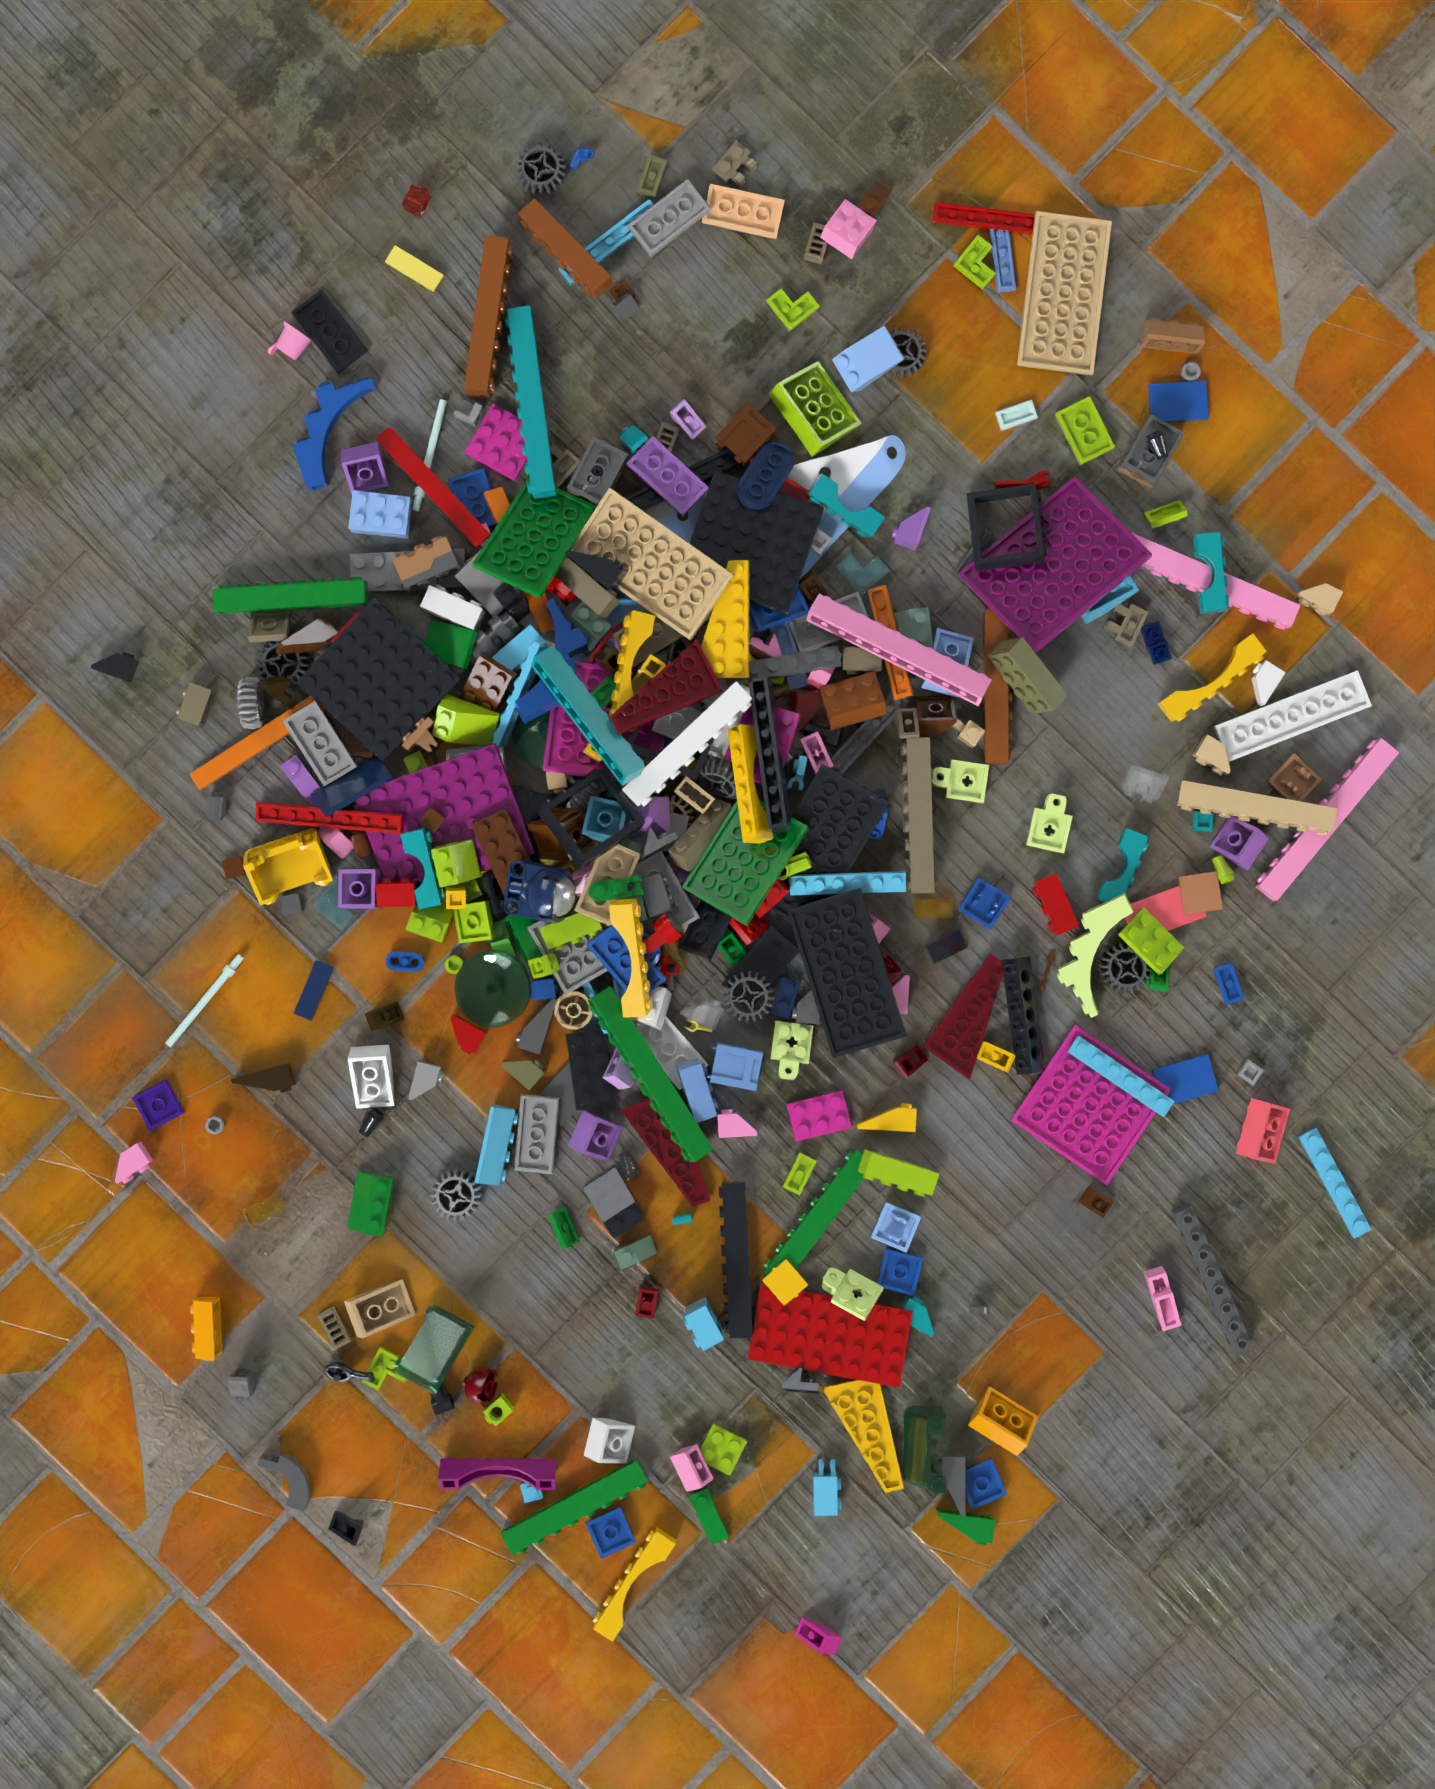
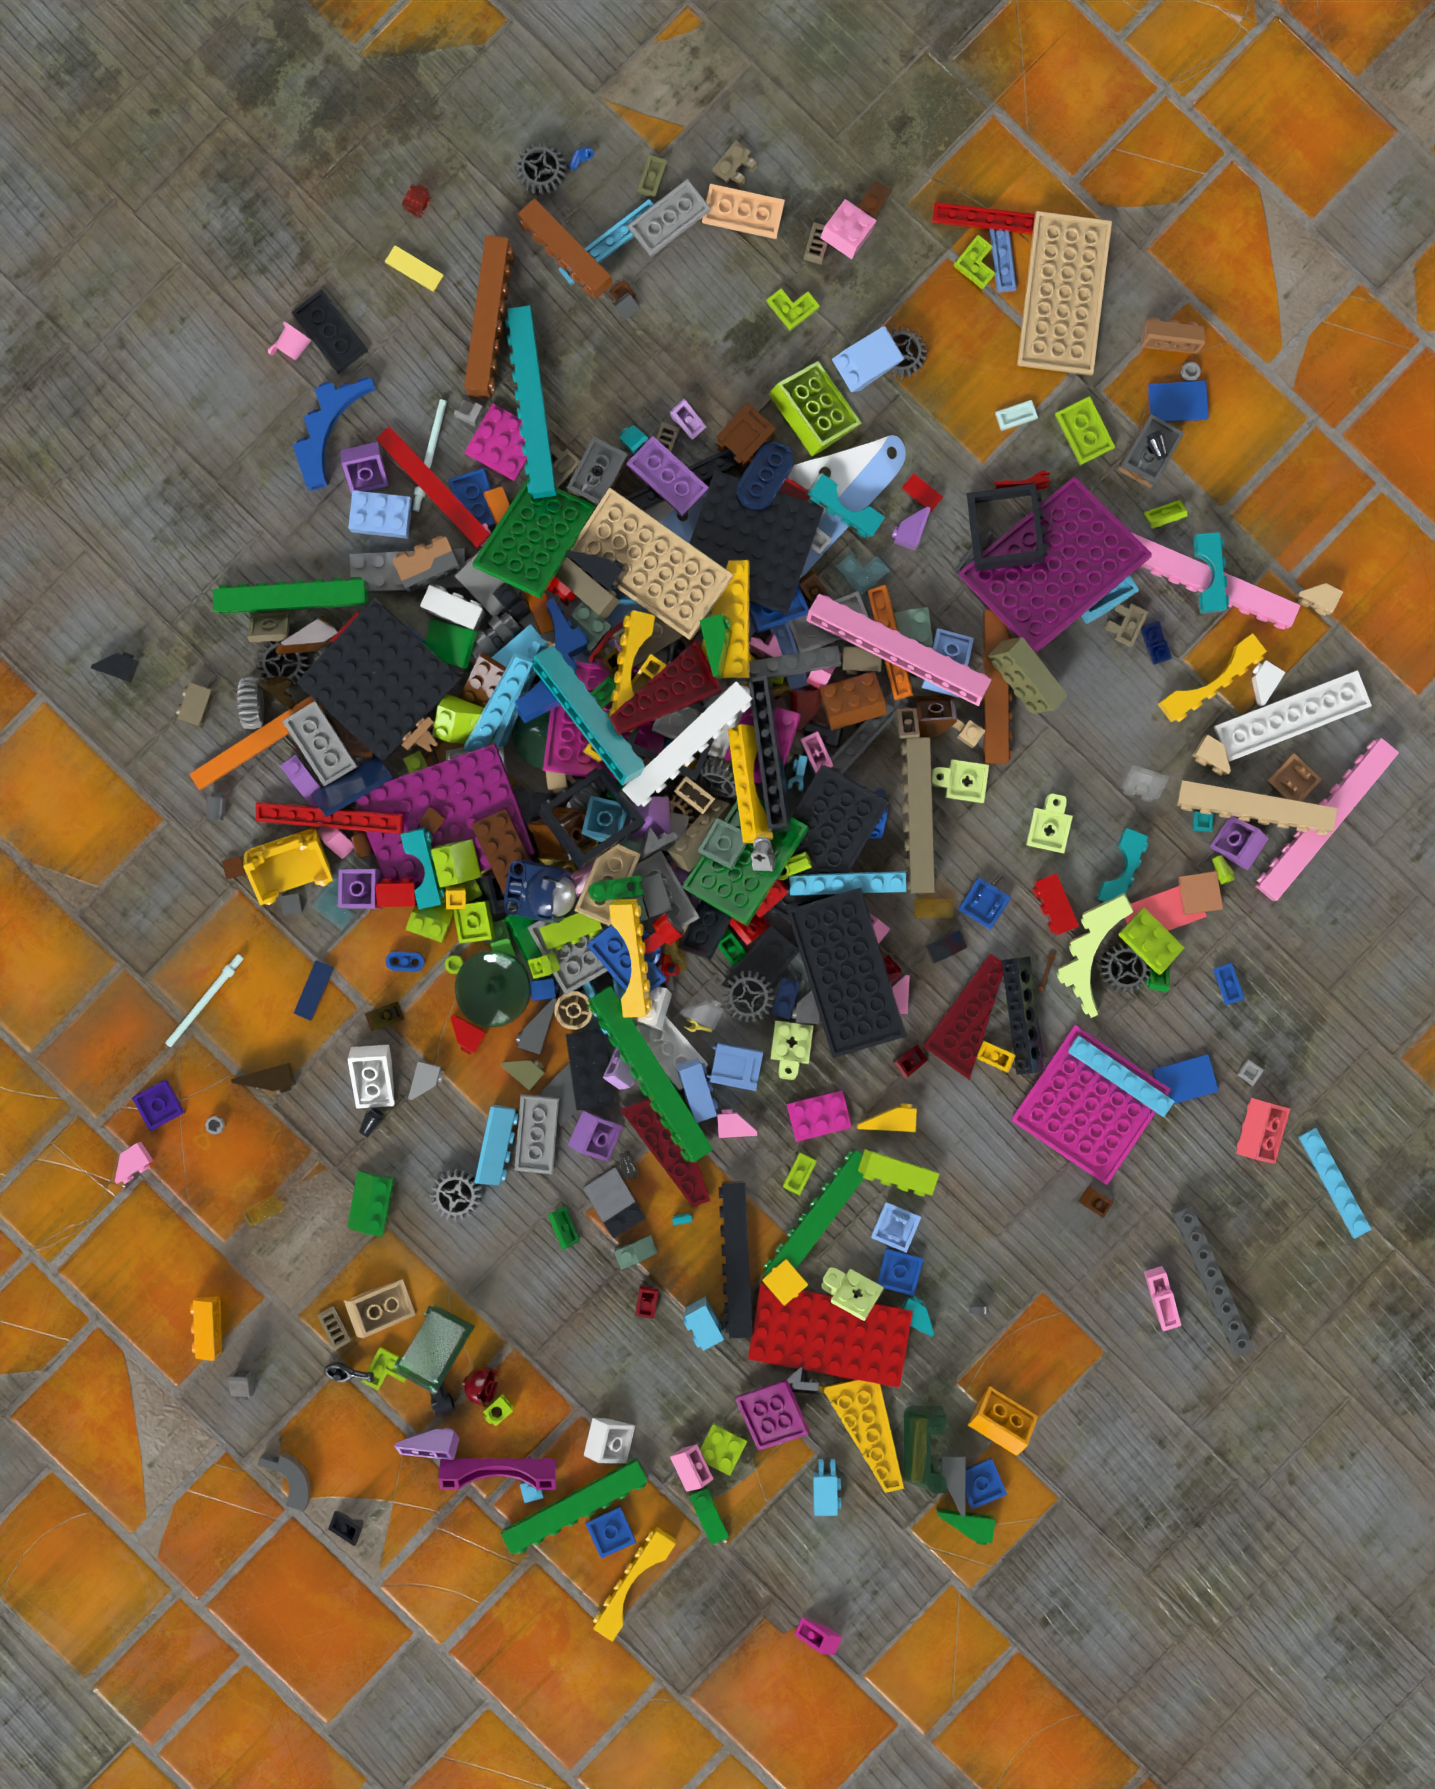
(432, 1444): none -> medium lavender slope
(499, 702): none -> medium azure plate
(716, 637): none -> green slope
(723, 844): none -> sand green plate
(762, 856): none -> light grey piece
(772, 1415): none -> magenta plate
(922, 492): none -> red tile

